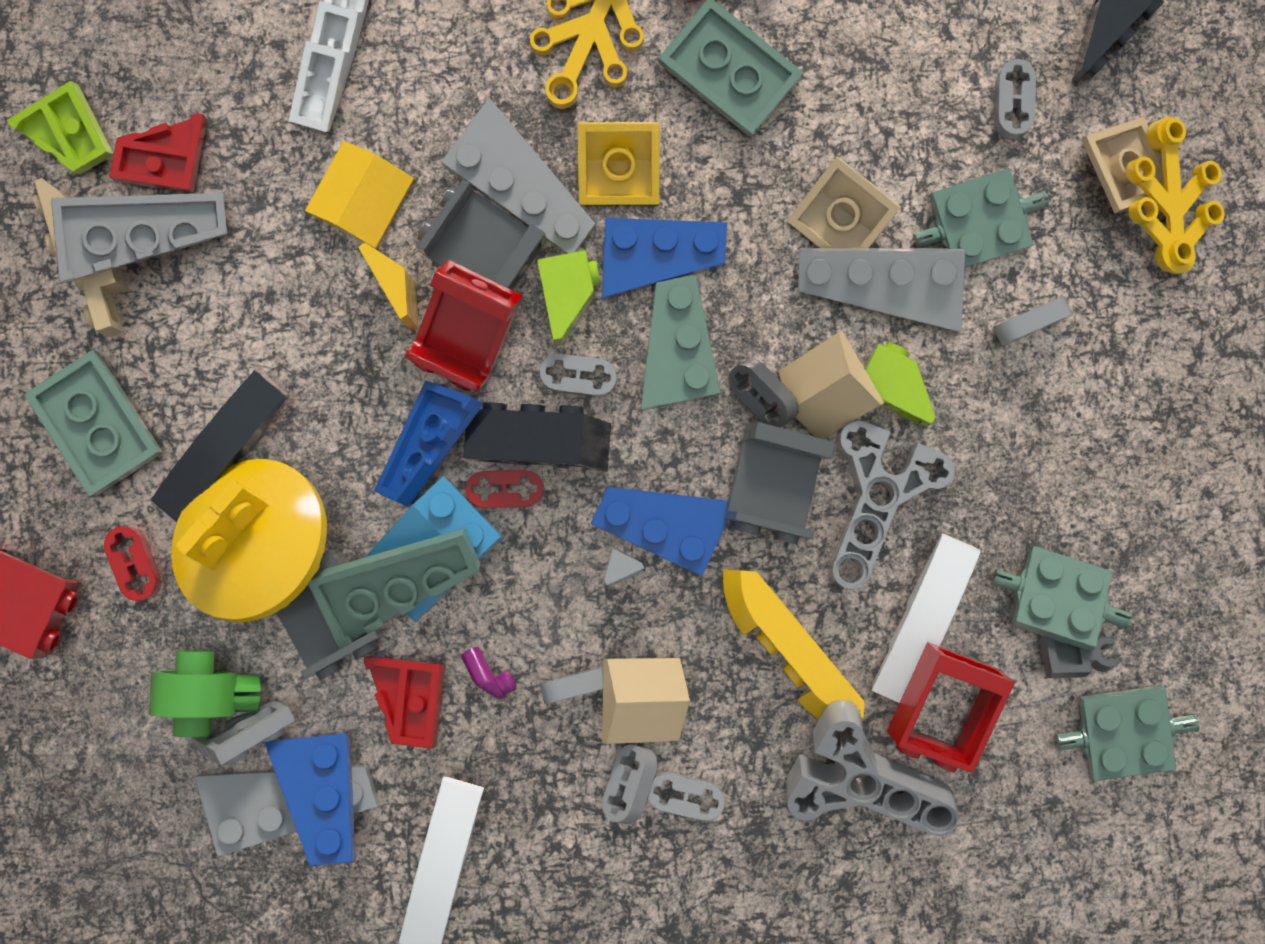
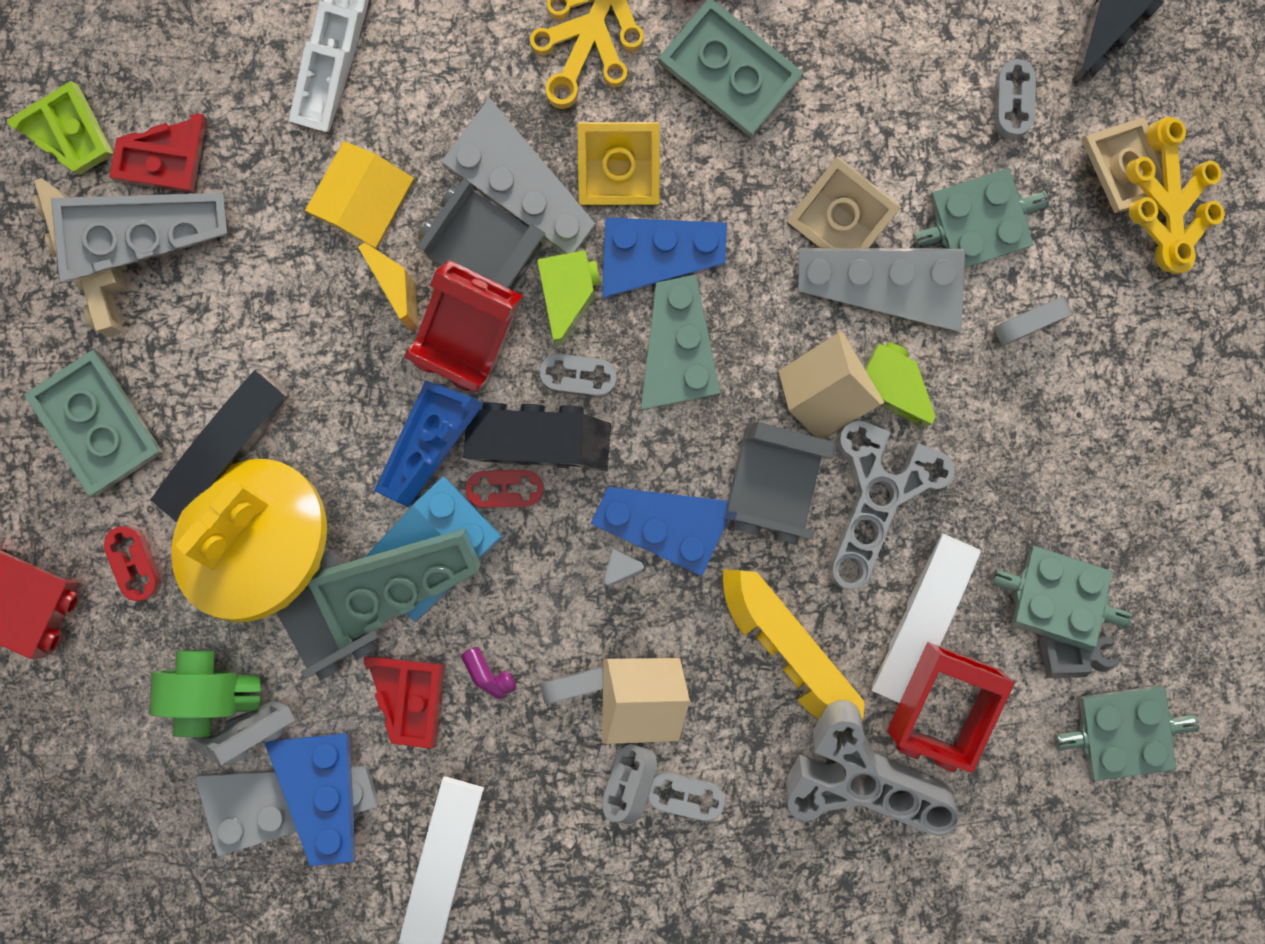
(763, 393): dark grey beam -> none

